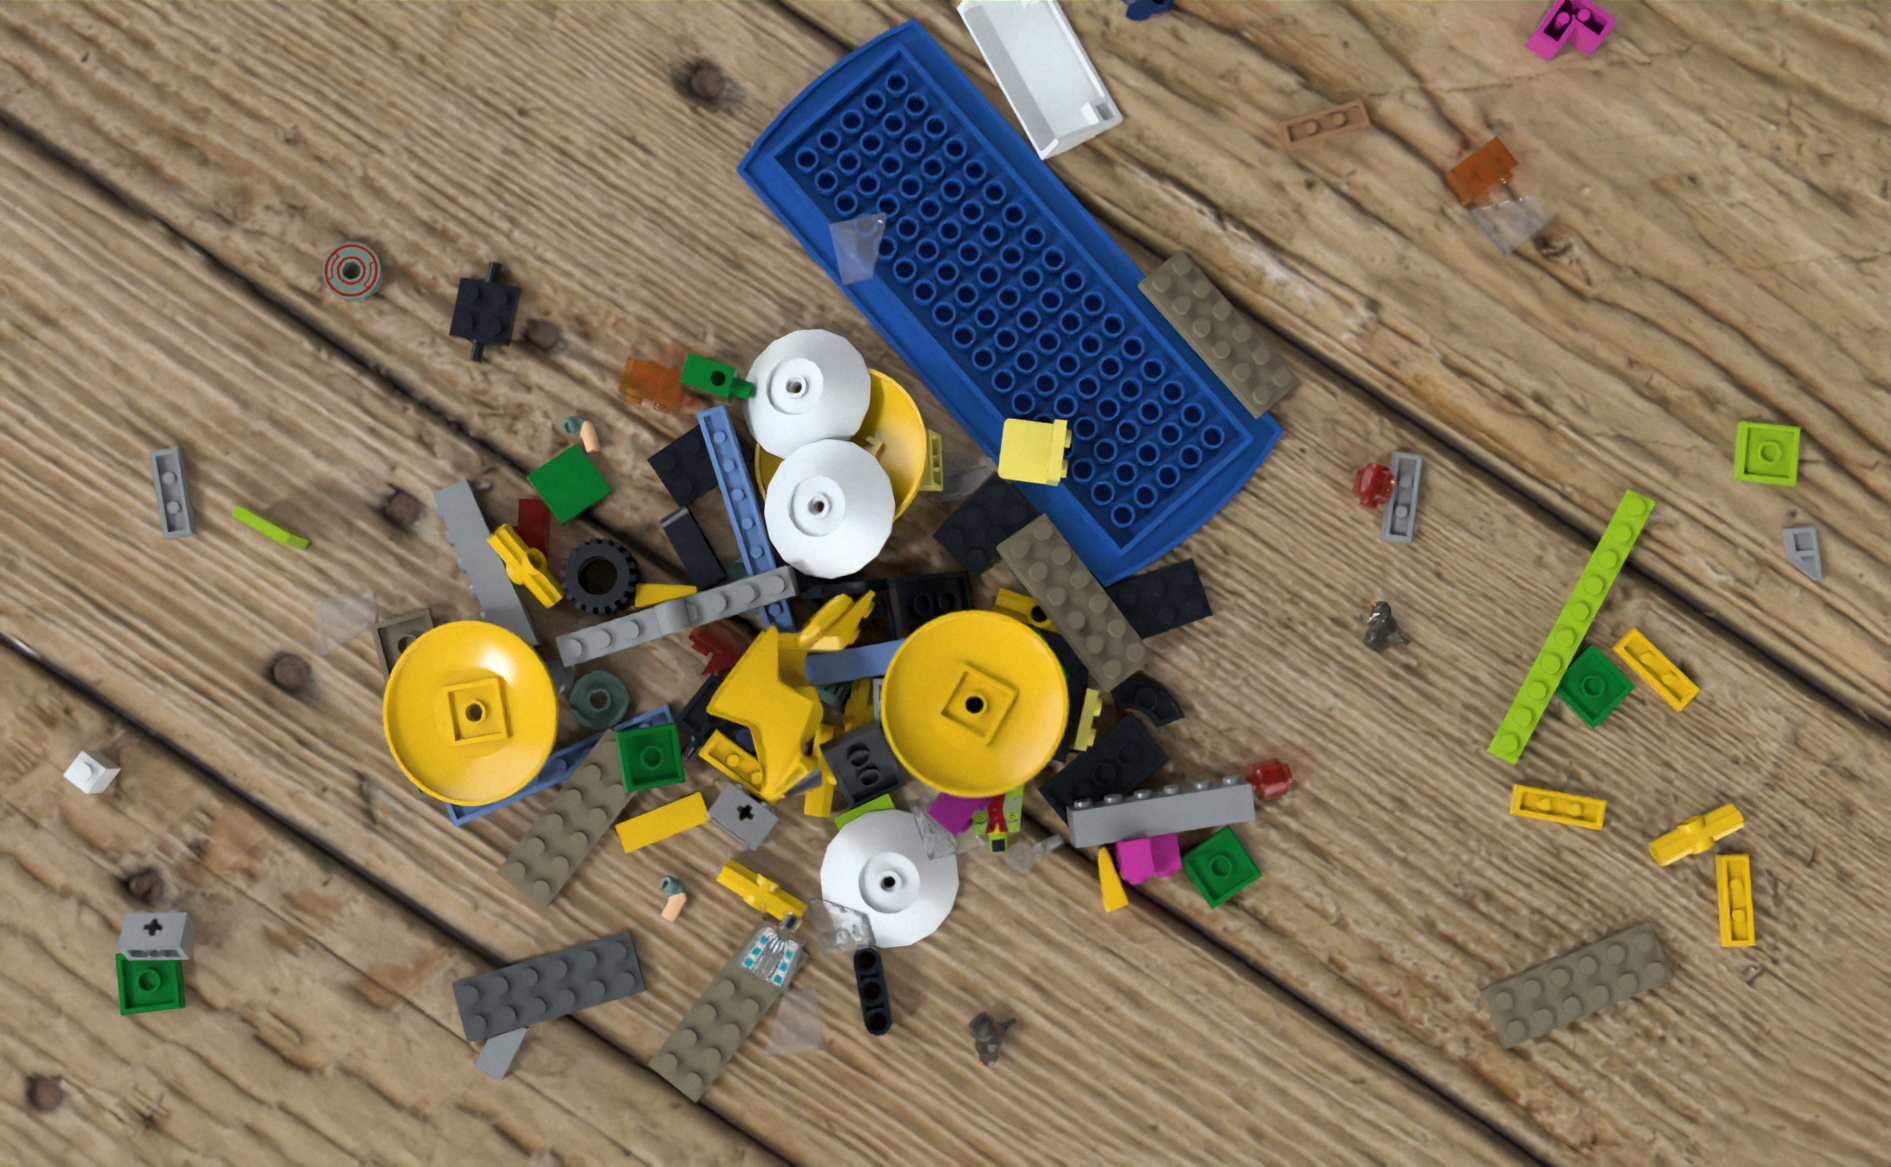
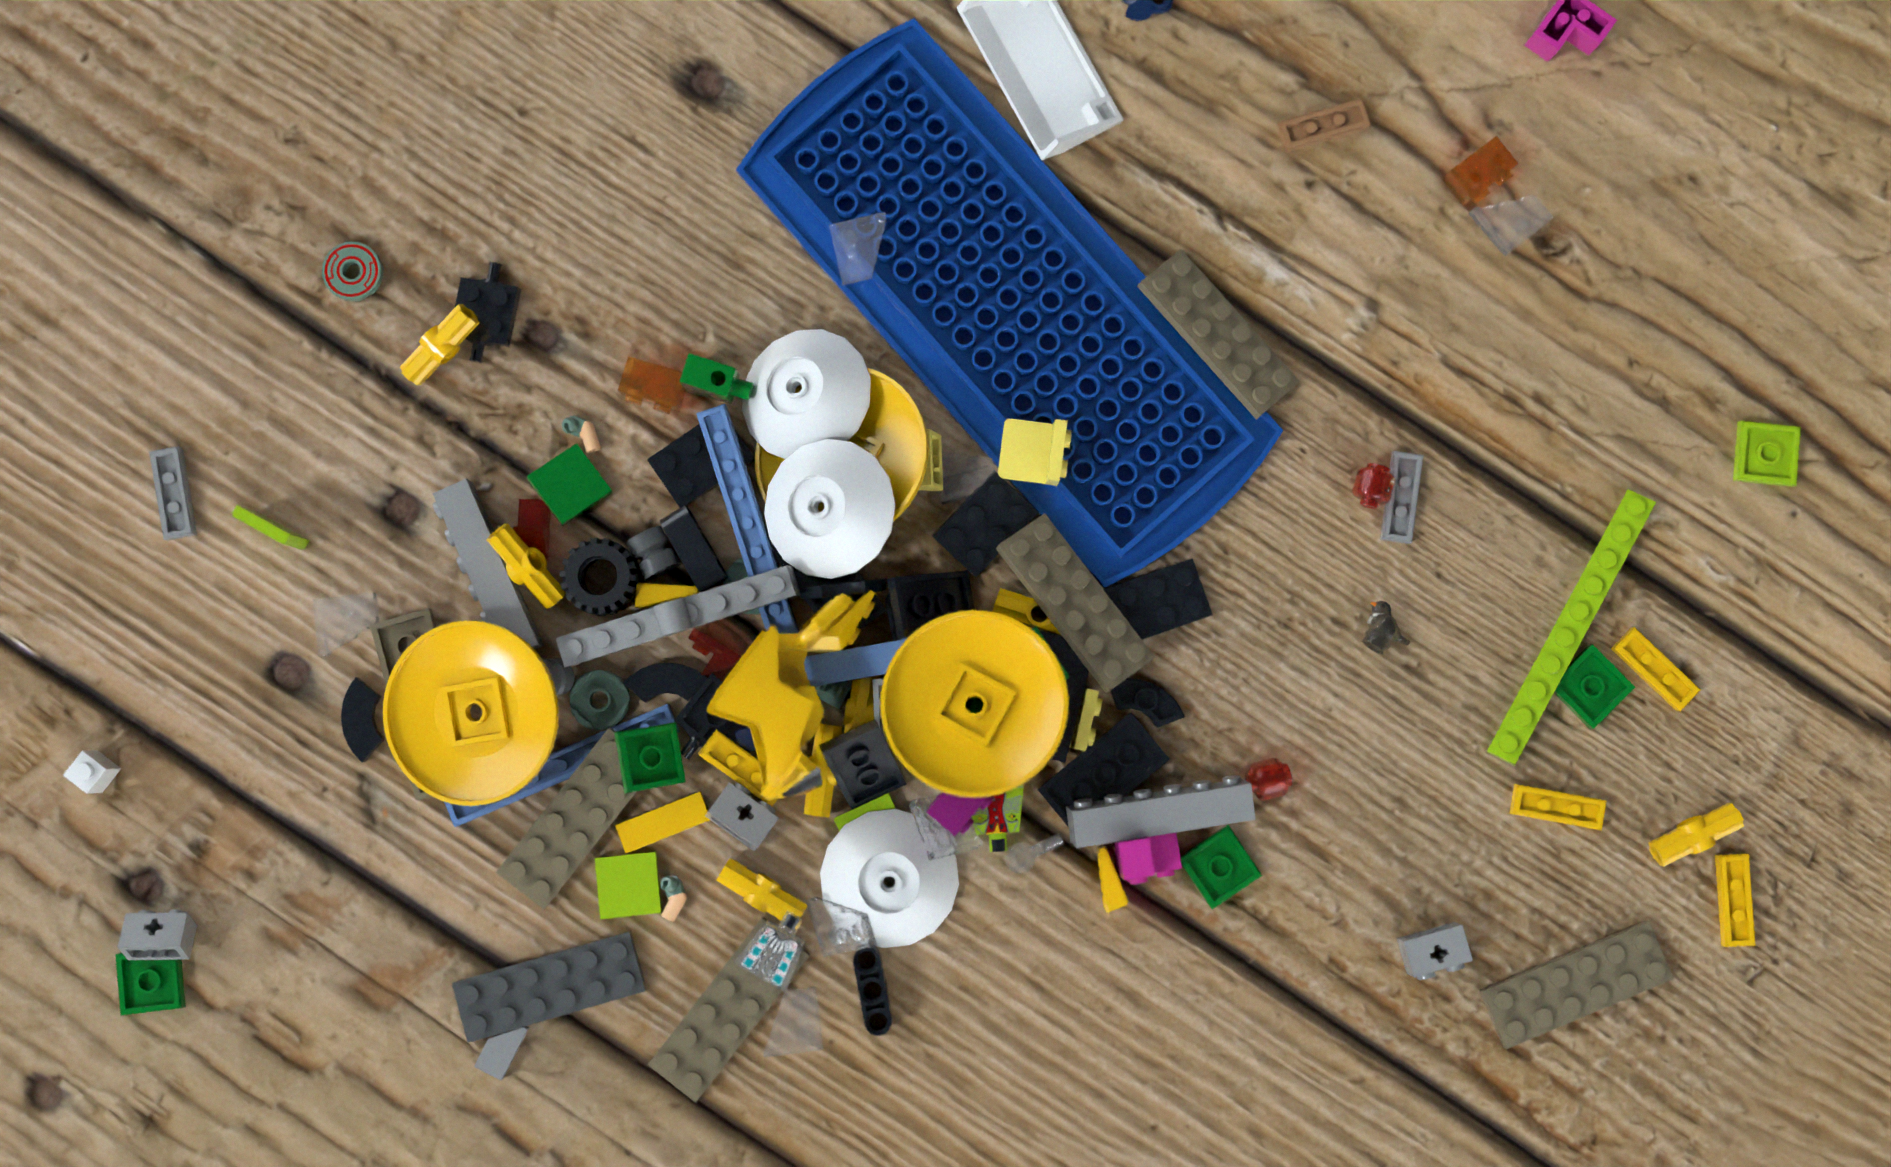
(359, 721): none -> black tile
(439, 344): none -> yellow piece
(628, 885): none -> lime tile
(652, 550): none -> dark grey wheel
(664, 679): none -> black tile
(988, 1036): clear smoke animal -> none
(1417, 948): none -> light grey brick
(1803, 550): light grey tile -> none

